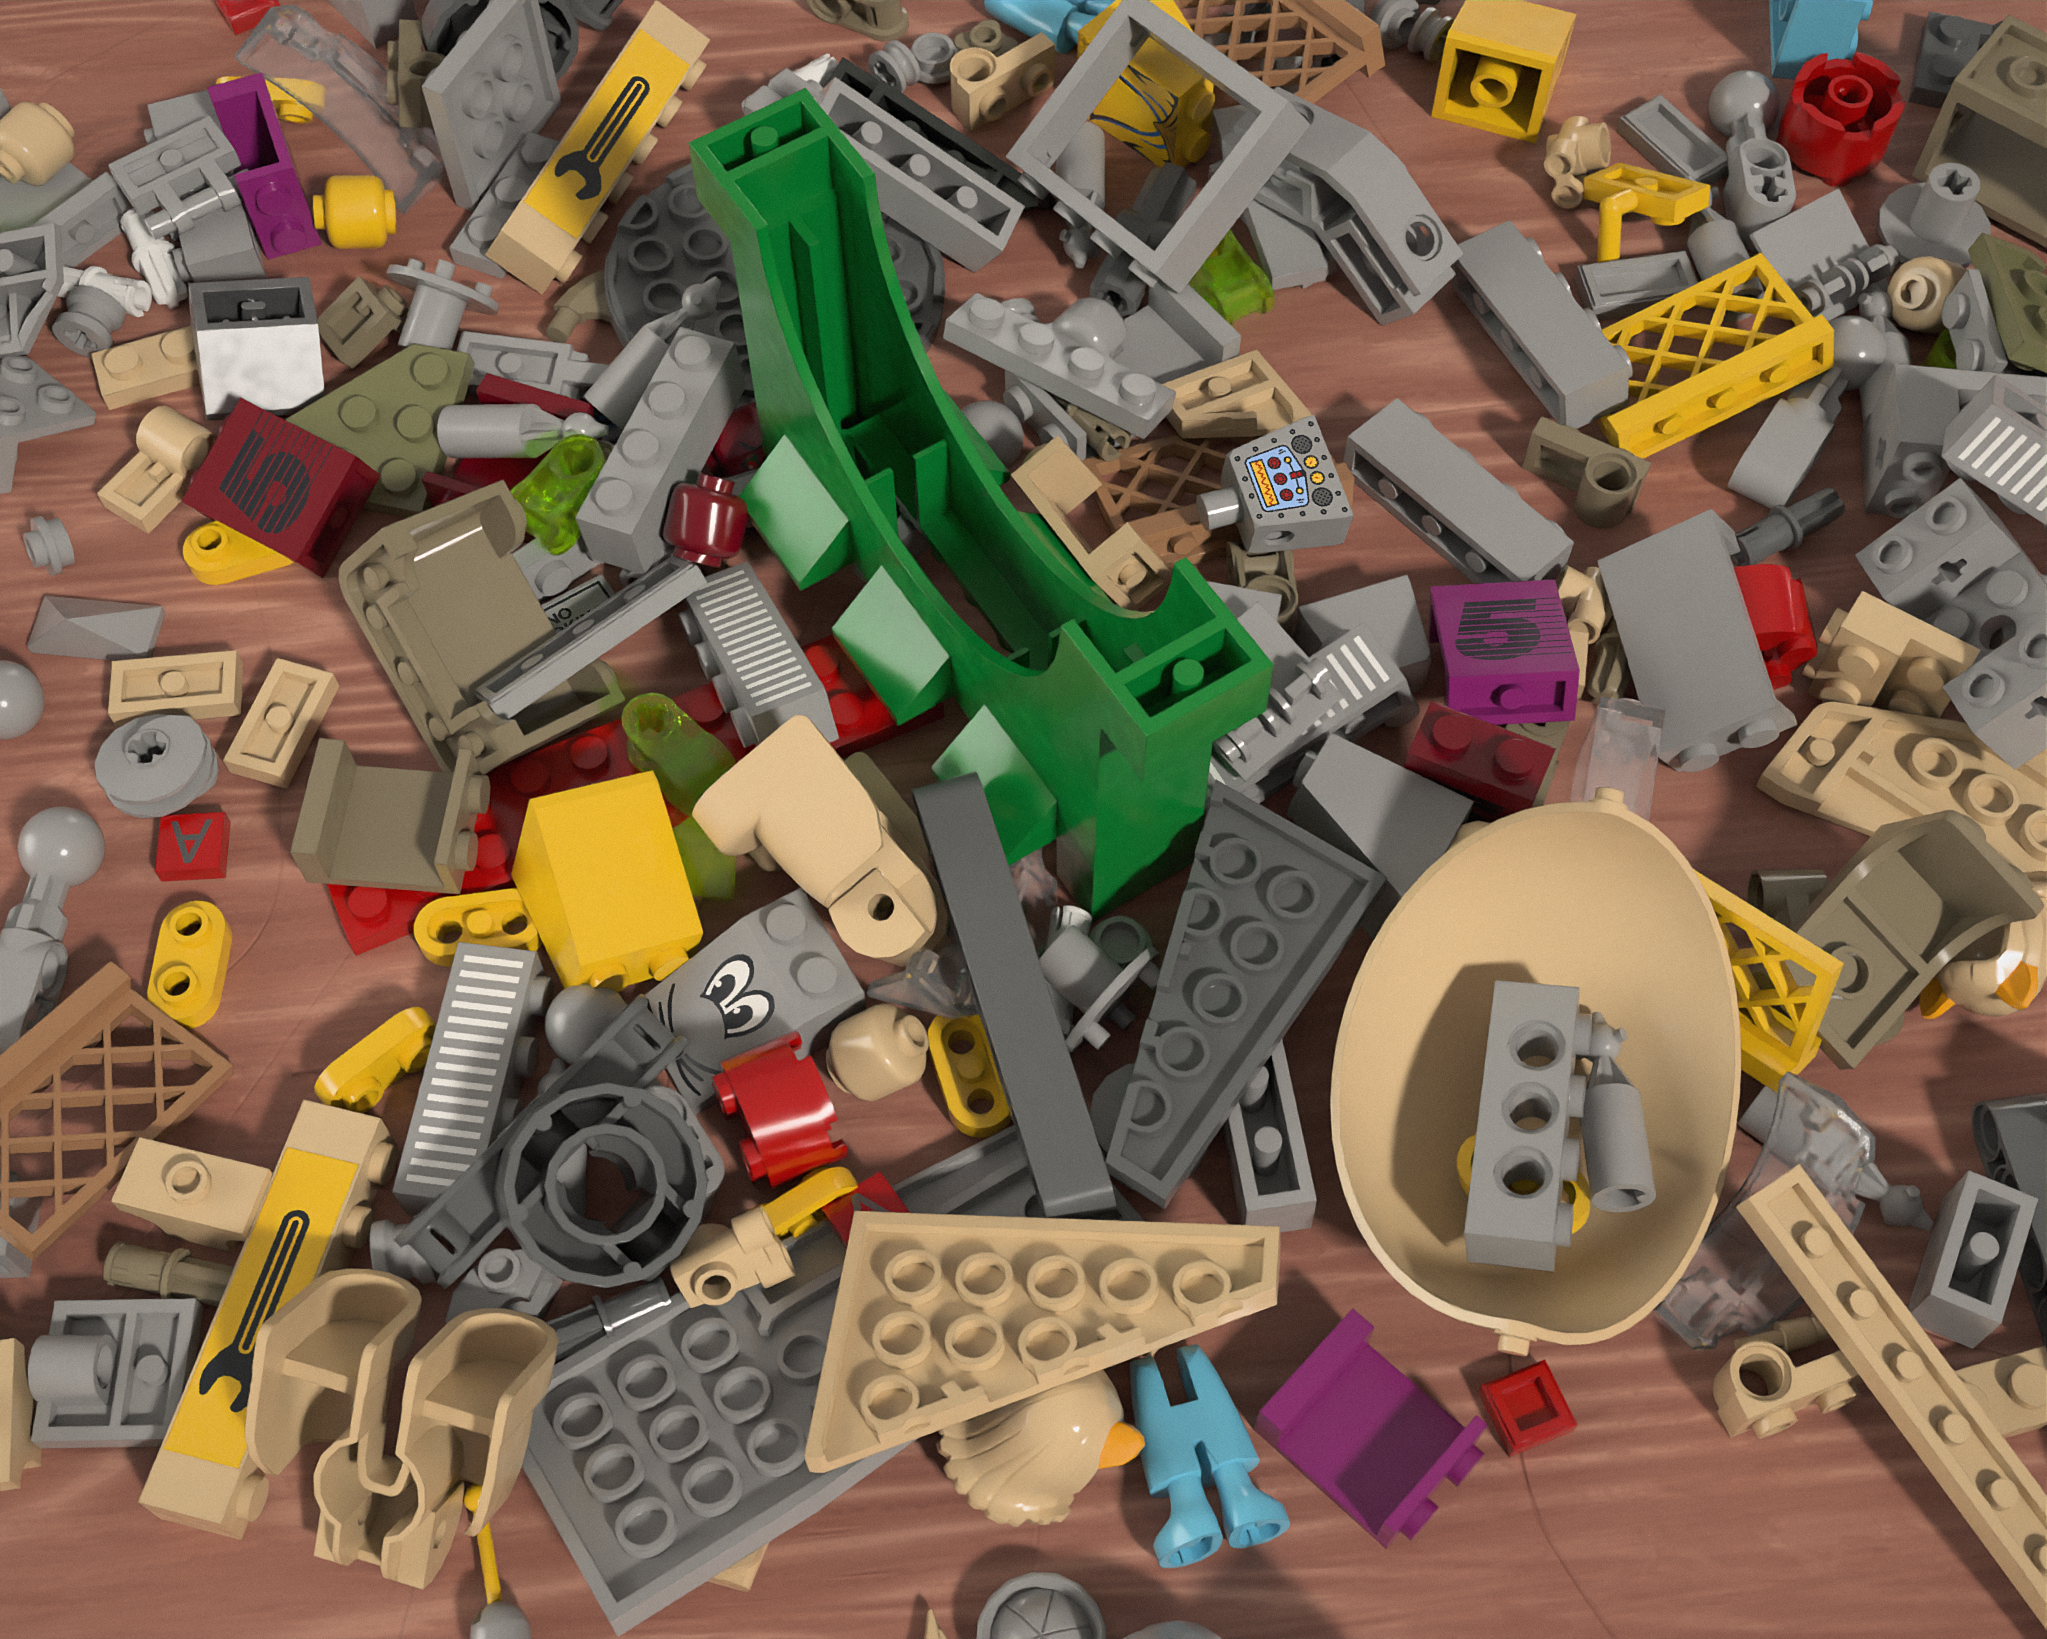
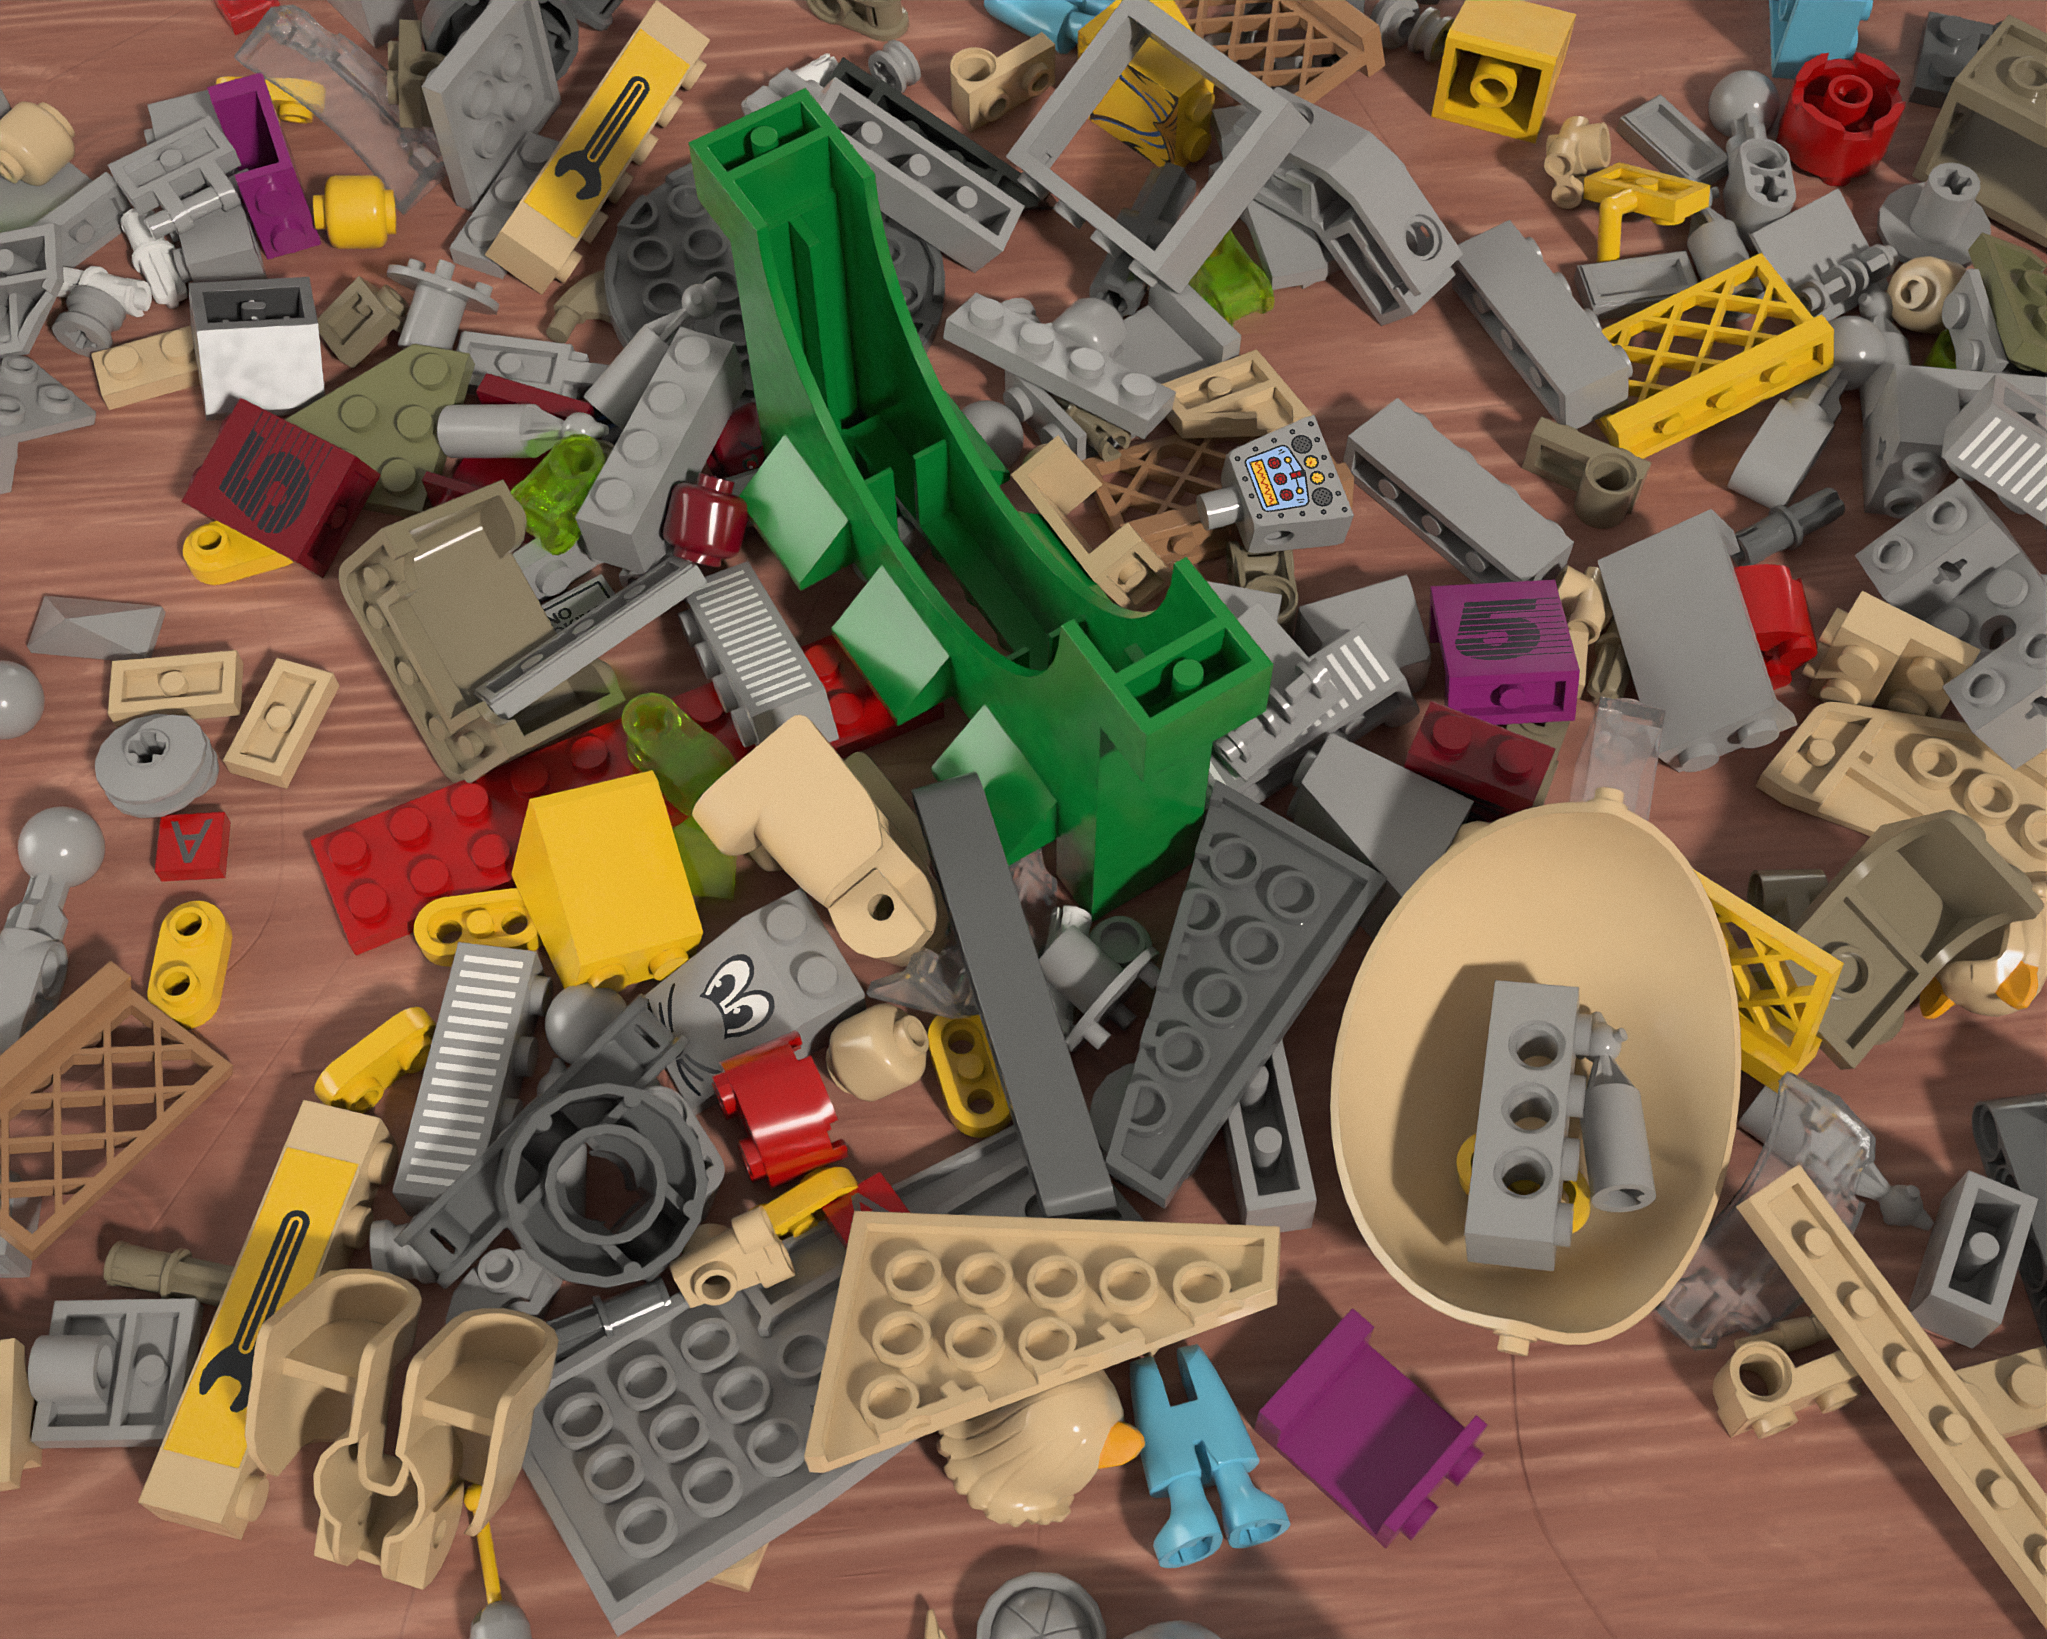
(48, 545): light grey plate -> none
(161, 470): tan plate -> none
(192, 1193): tan brick -> none
(389, 823): dark tan panel -> none
(934, 56): light grey plate -> none
(986, 36): dark tan plate -> none
(1084, 169): light grey wheel -> none
(1527, 1408): red tile -> none

